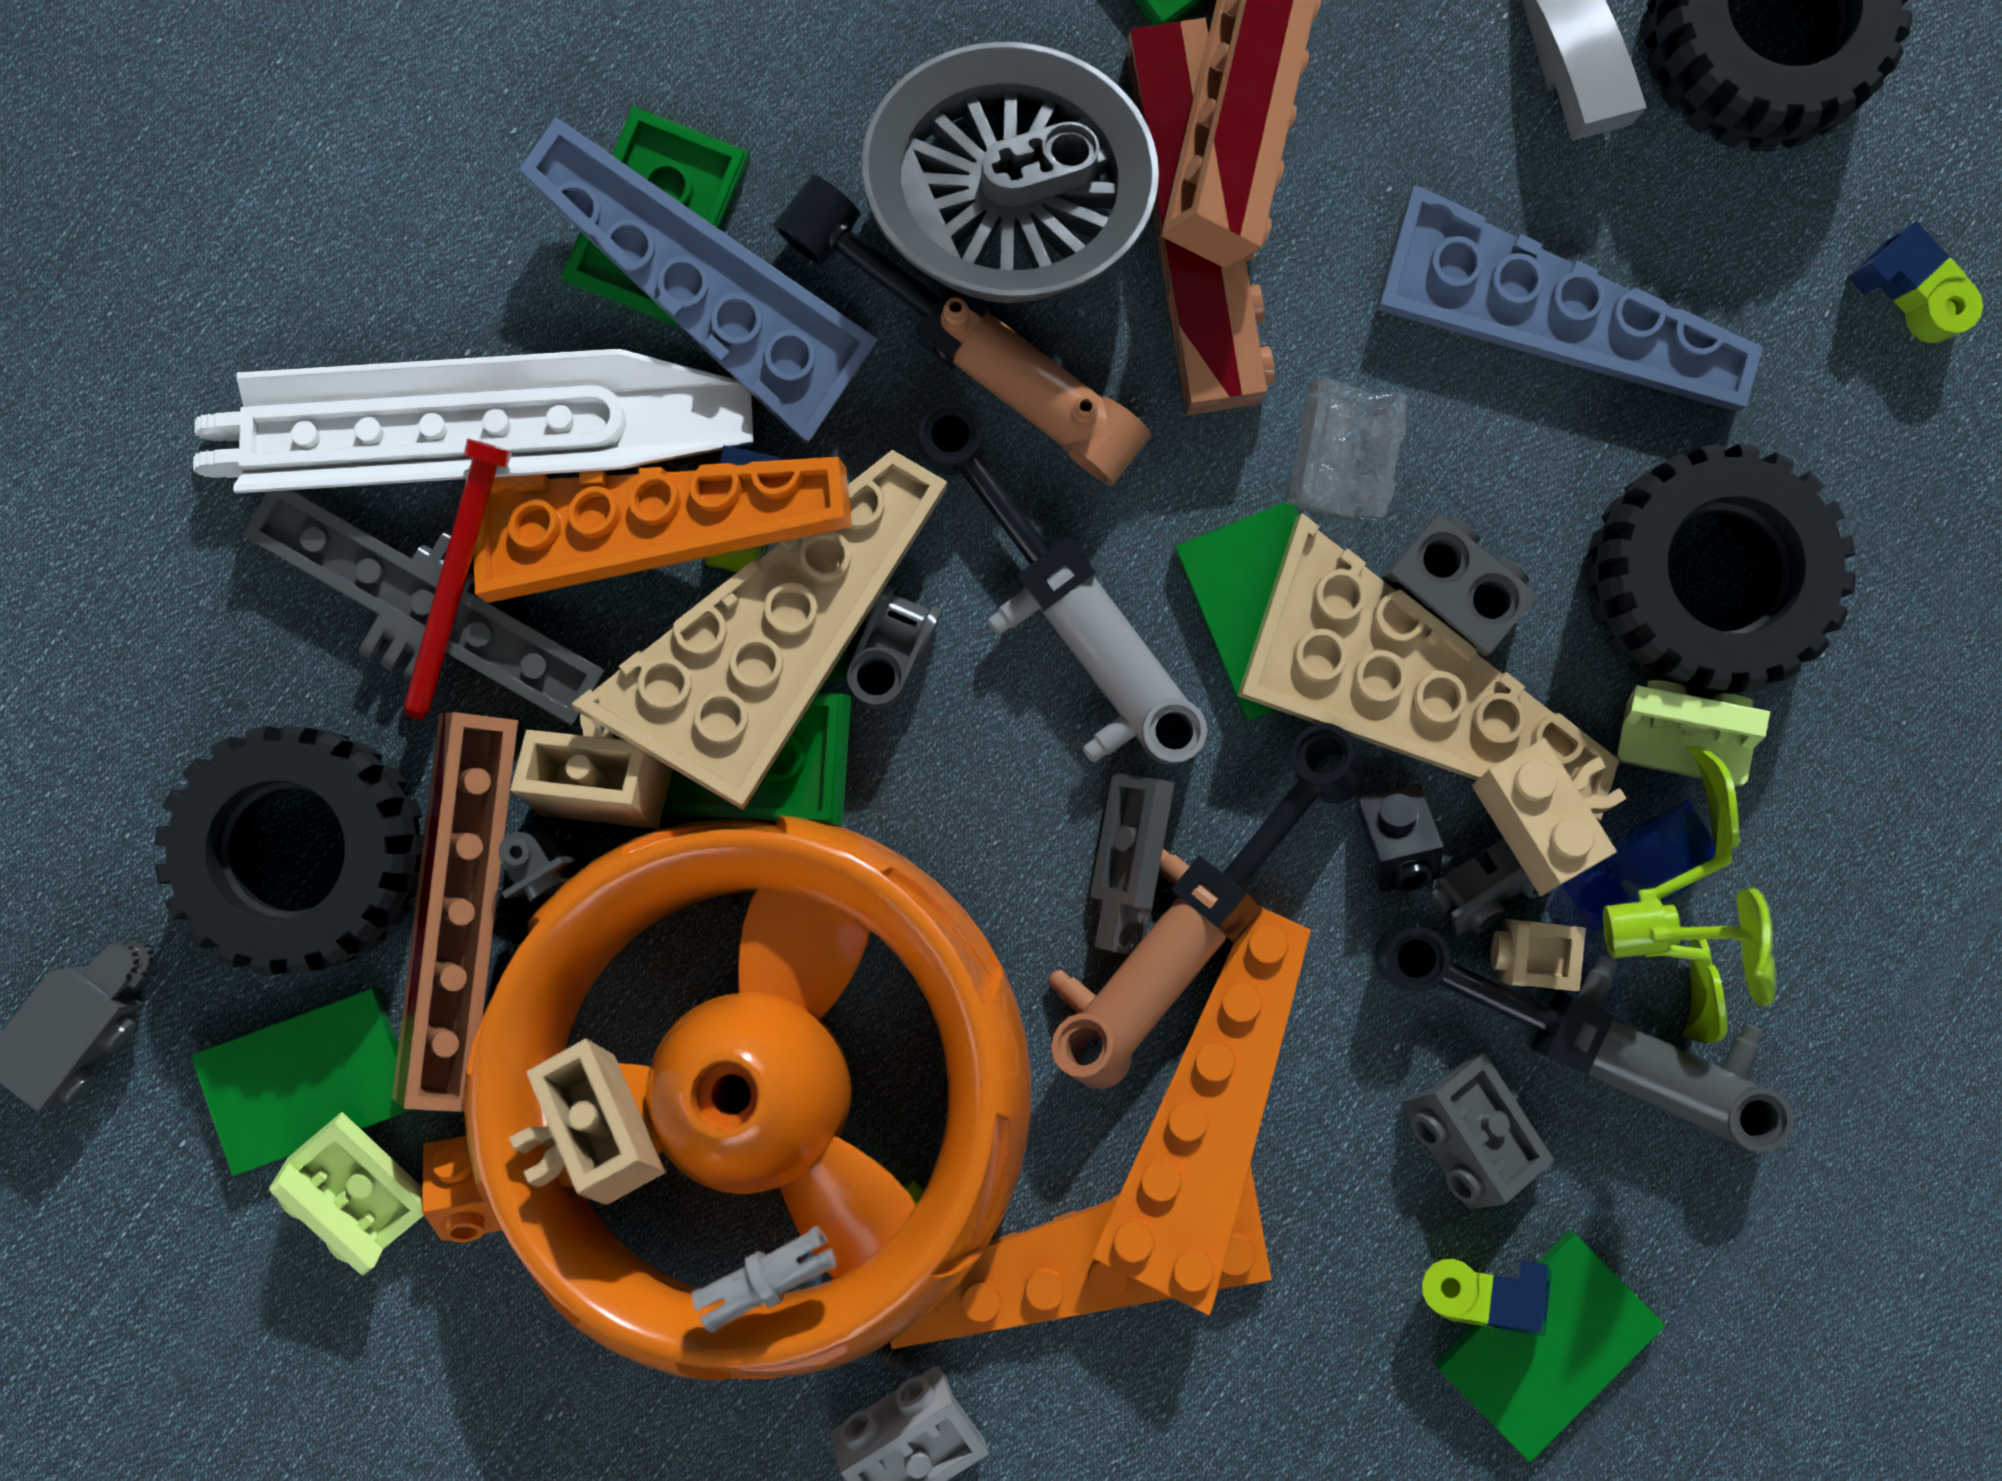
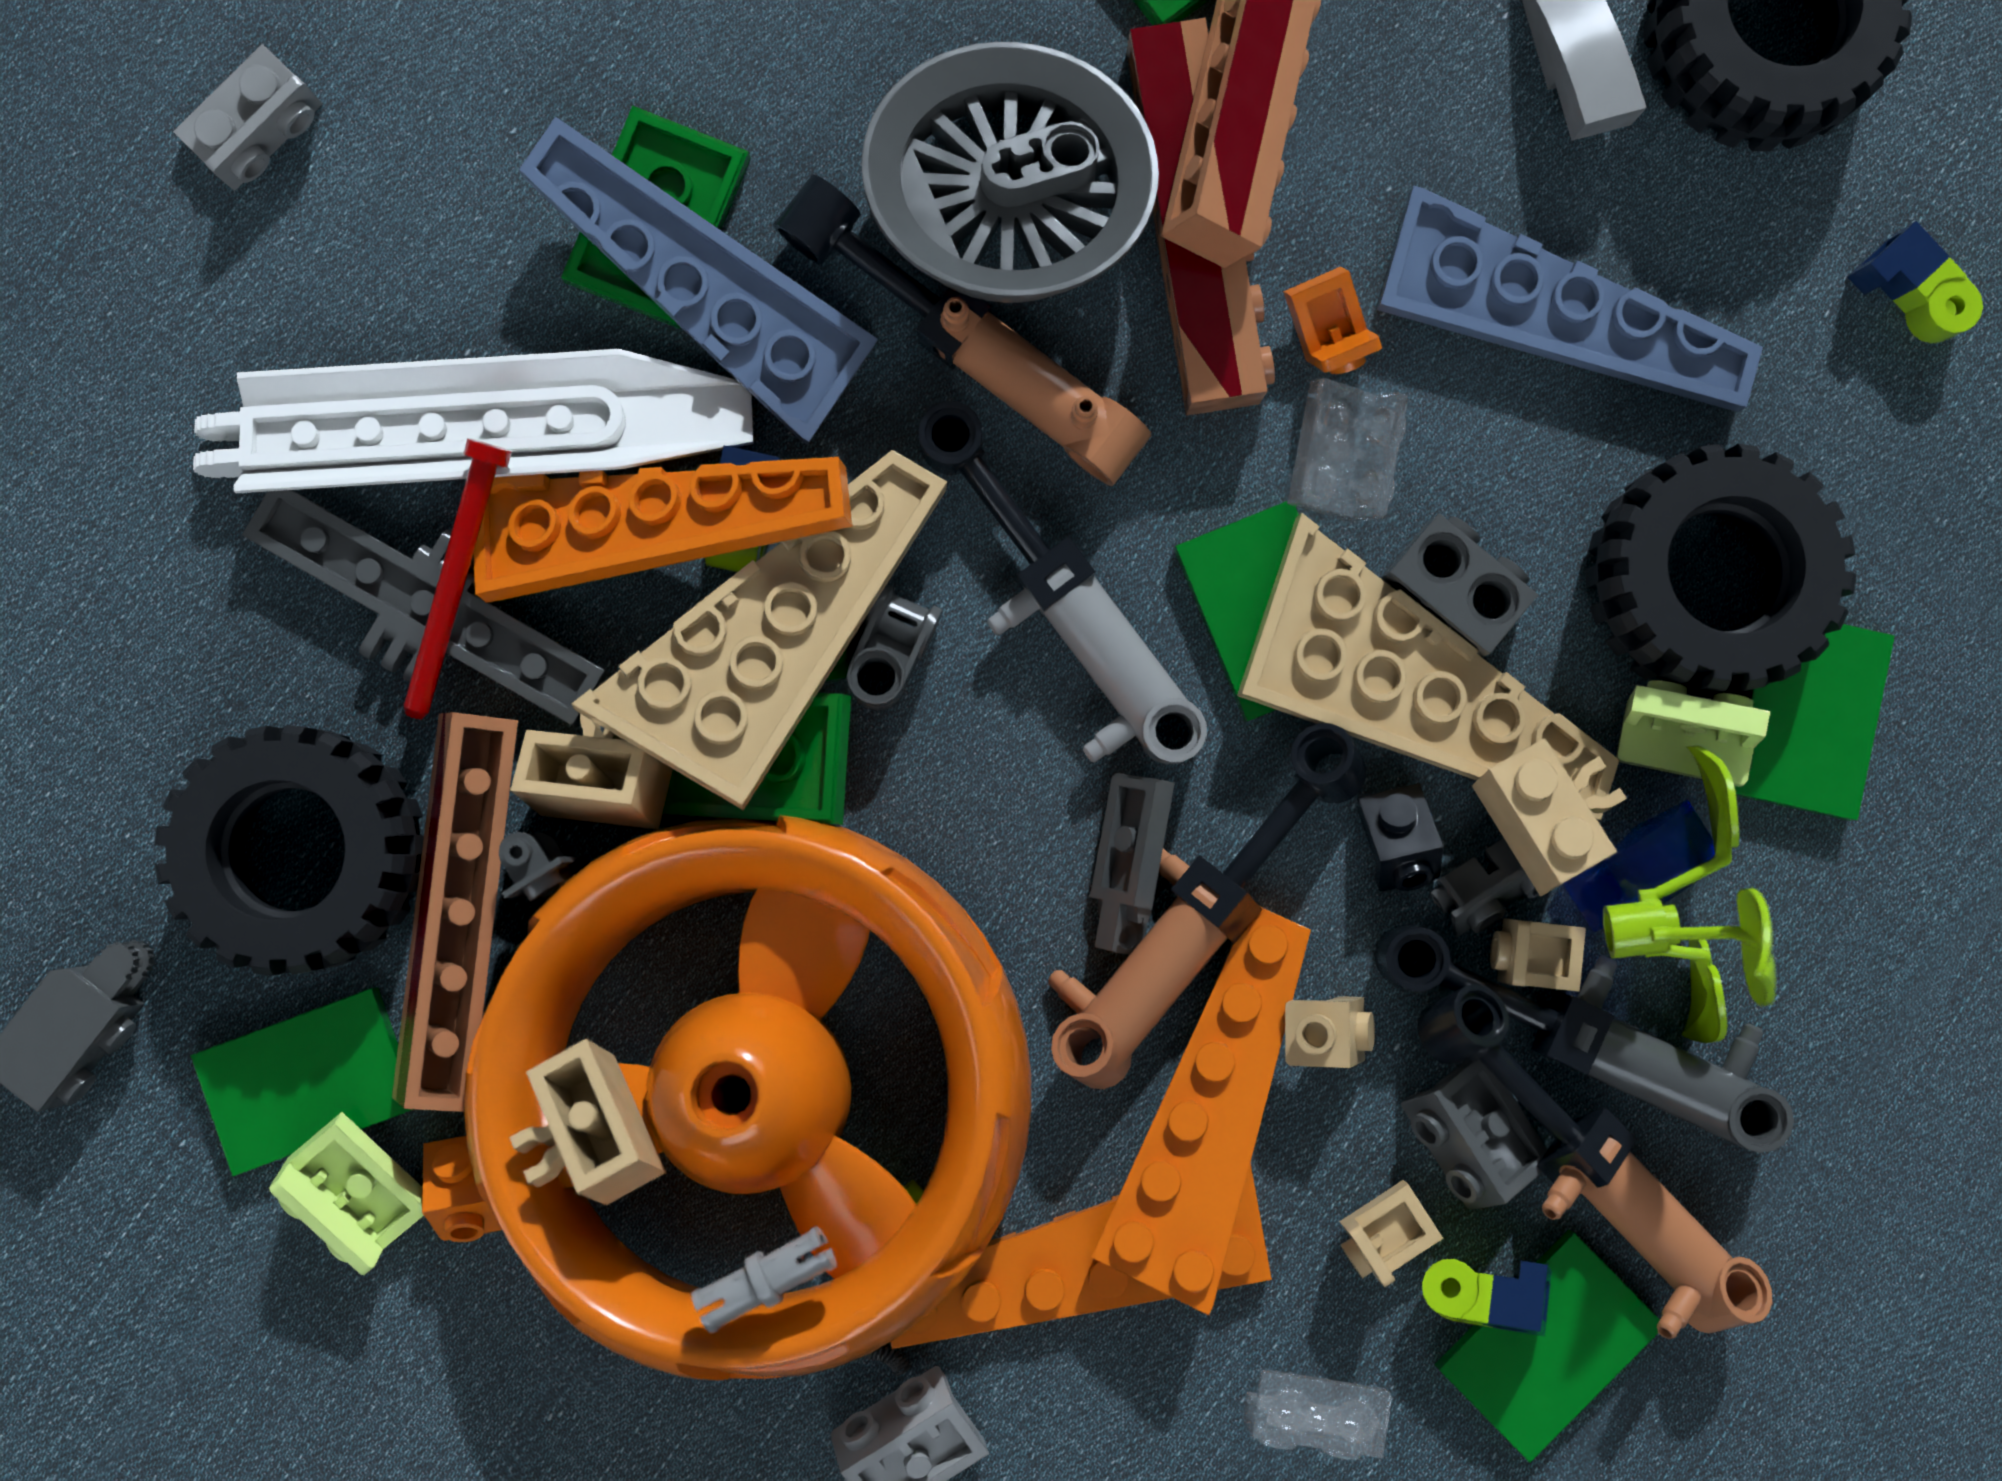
(249, 118): none -> light grey bracket
(1318, 1413): none -> clear bracket
(1328, 1032): none -> tan bracket
(1331, 322): none -> orange bracket
(1388, 1233): none -> tan bracket
(1595, 1160): none -> piece
(1822, 727): none -> green tile

